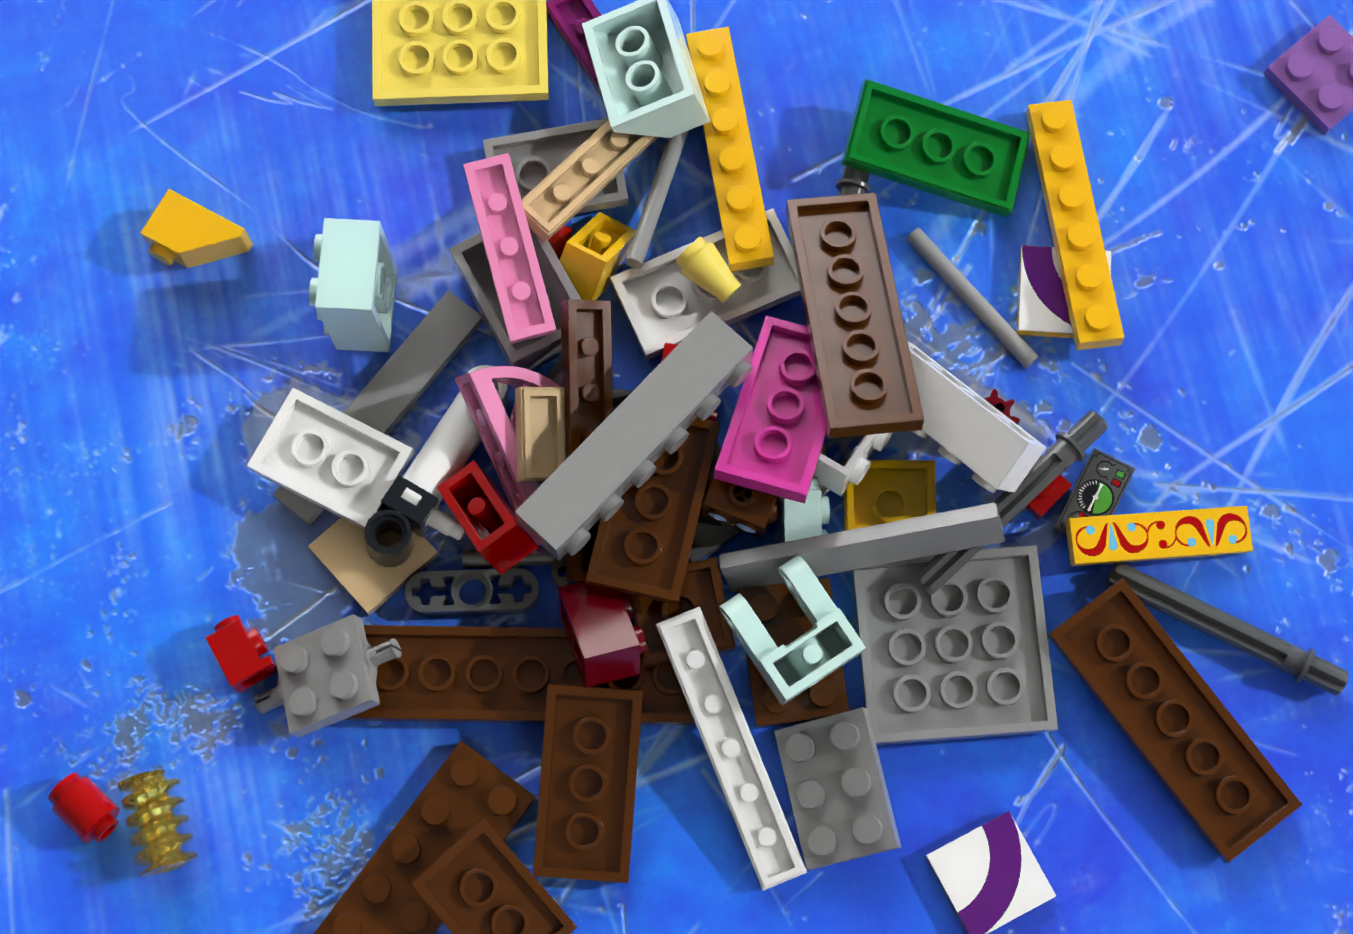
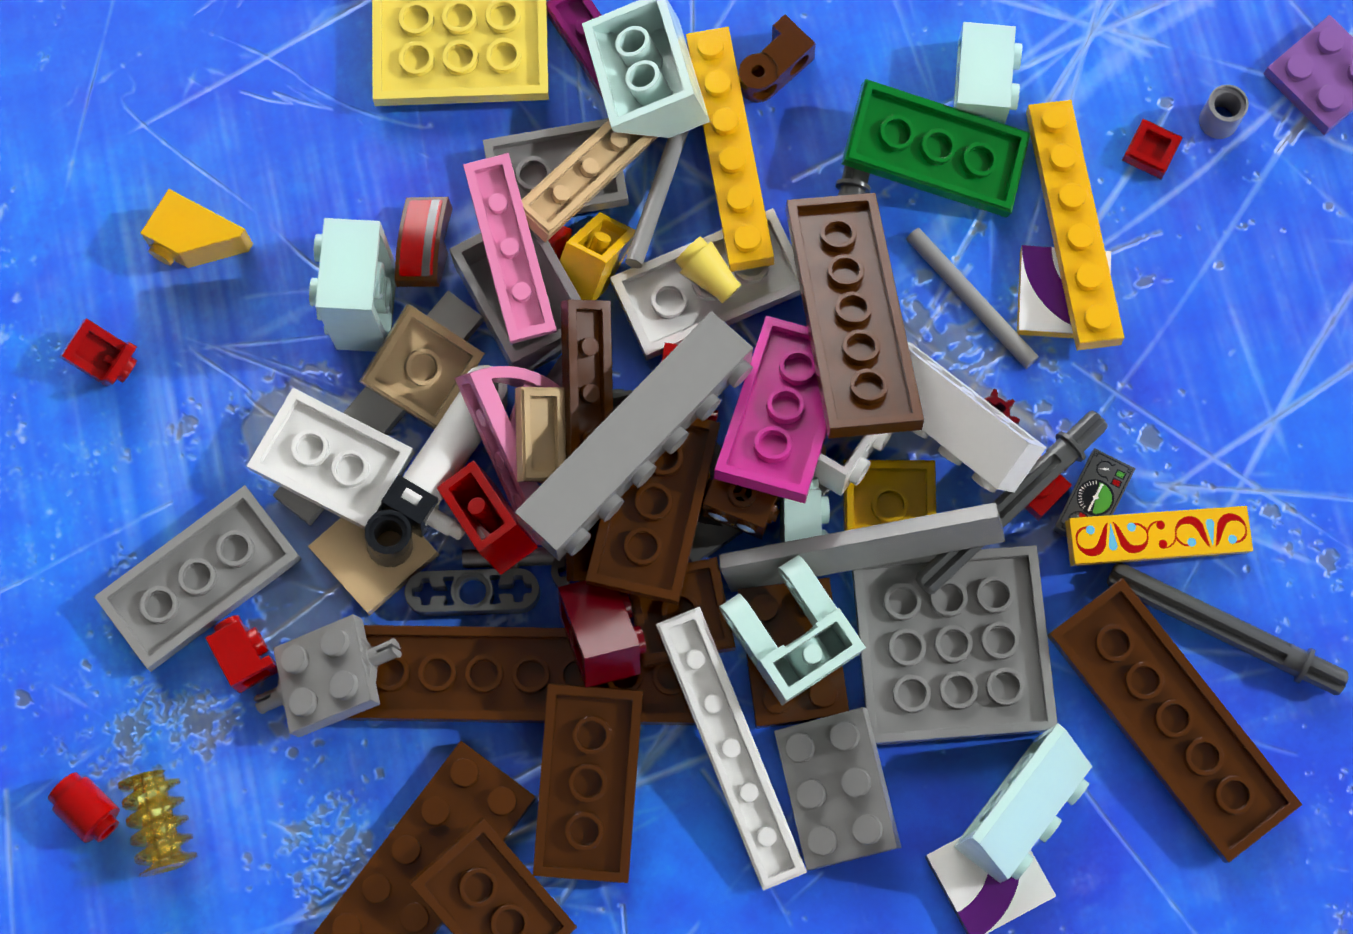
(99, 354): none -> red bracket
(197, 578): none -> light grey plate
(420, 365): none -> tan tile
(421, 243): none -> slope
(778, 63): none -> reddish brown leg
(986, 70): none -> light aqua brick
(1026, 805): none -> light aqua slope
(1152, 148): none -> red tile
(1227, 97): none -> light grey beam

